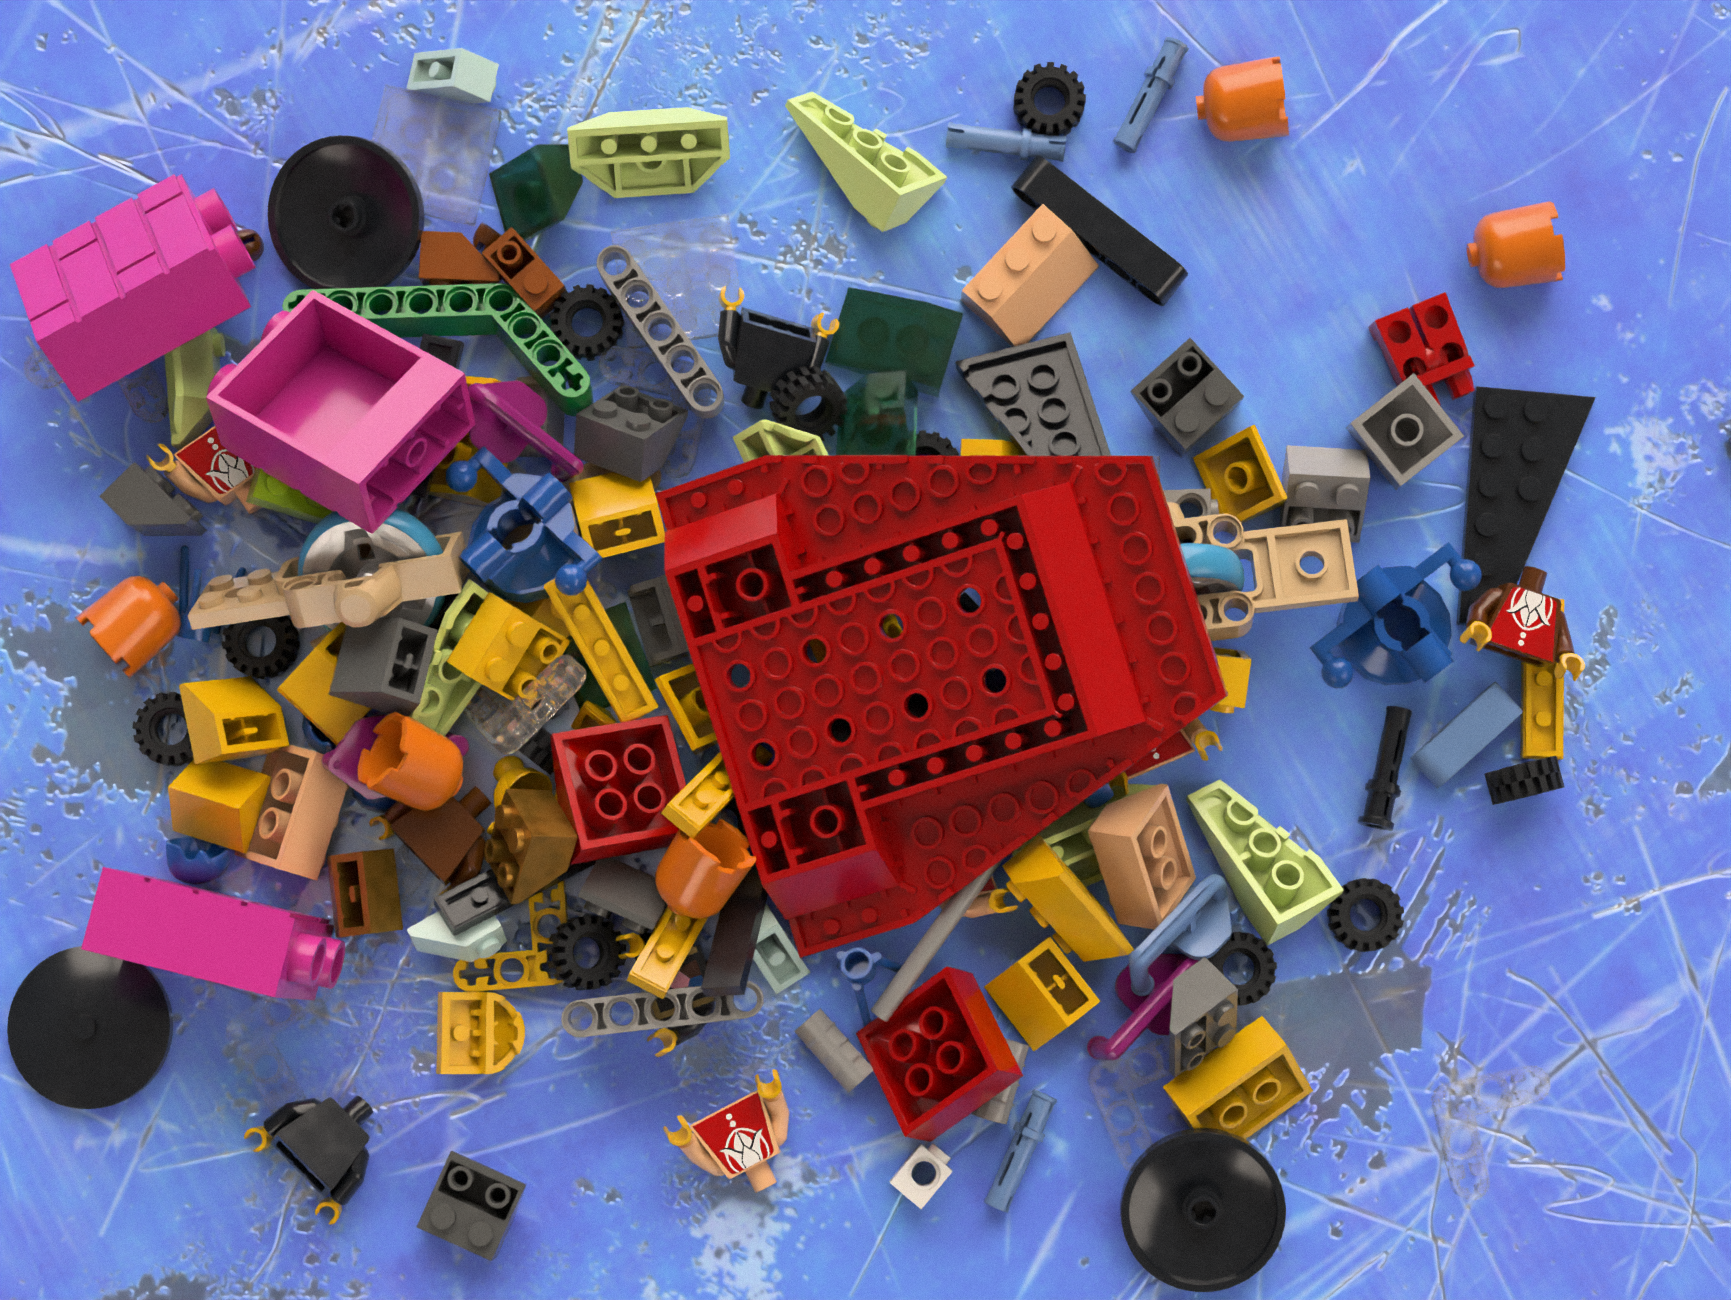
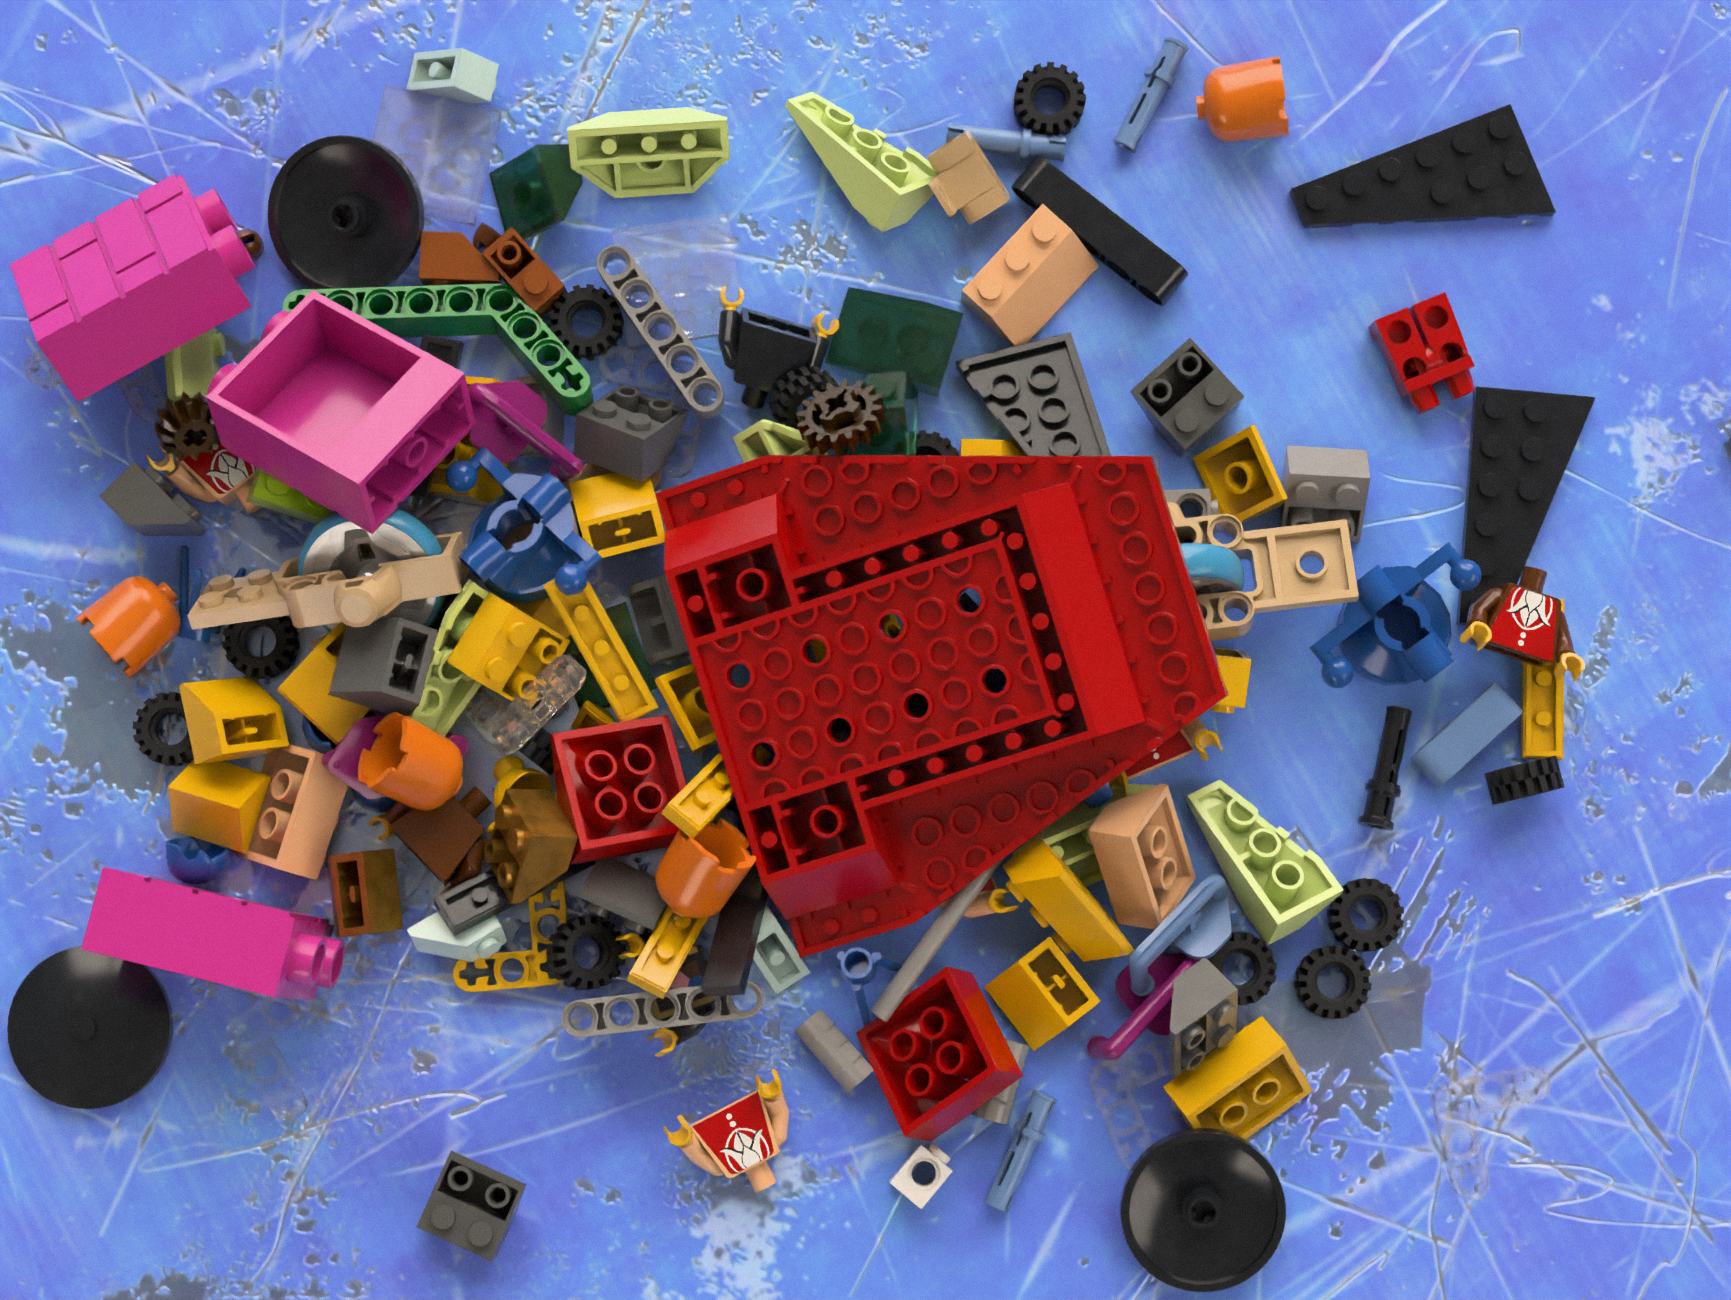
(186, 427): none -> dark brown gear
(321, 1145): black torso -> none
(476, 1033): yellow slope -> none
(841, 417): none -> dark brown gear
(966, 179): none -> tan piece
(1357, 982): none -> black tyre
(1404, 431): light grey slope -> none
(1446, 176): none -> black wing
(1518, 247): orange cylinder -> none

